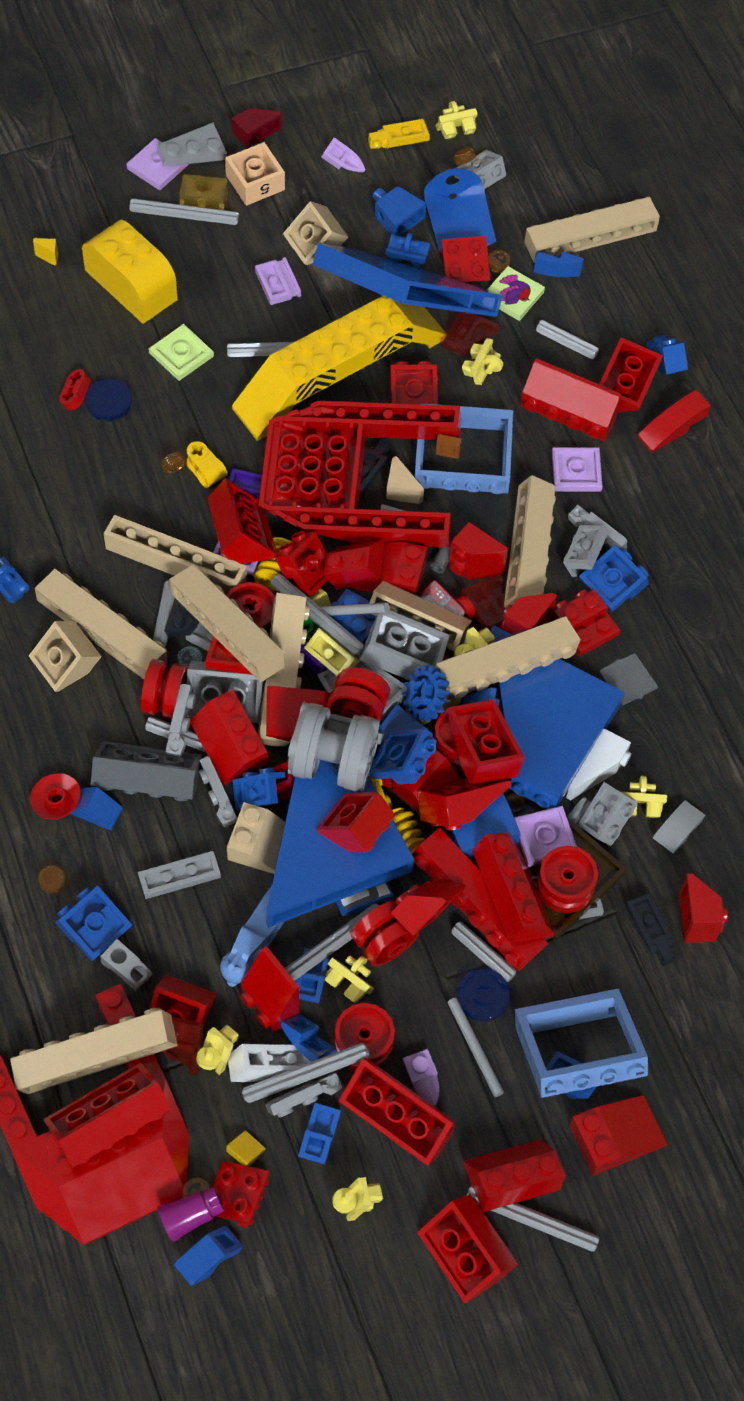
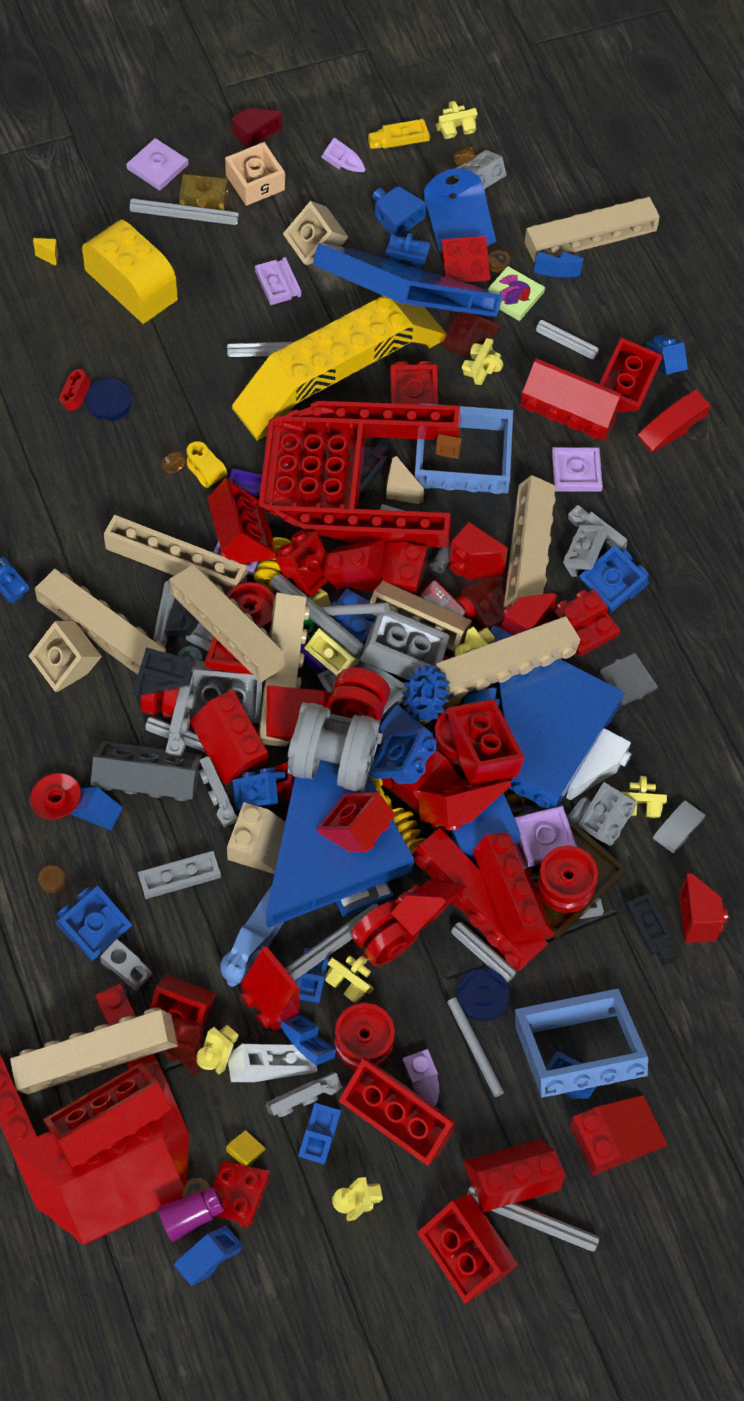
(162, 672): none -> black wing
(181, 352): yellowish green tile -> none
(193, 147): light grey wing -> none
(305, 1072): light grey axle -> none

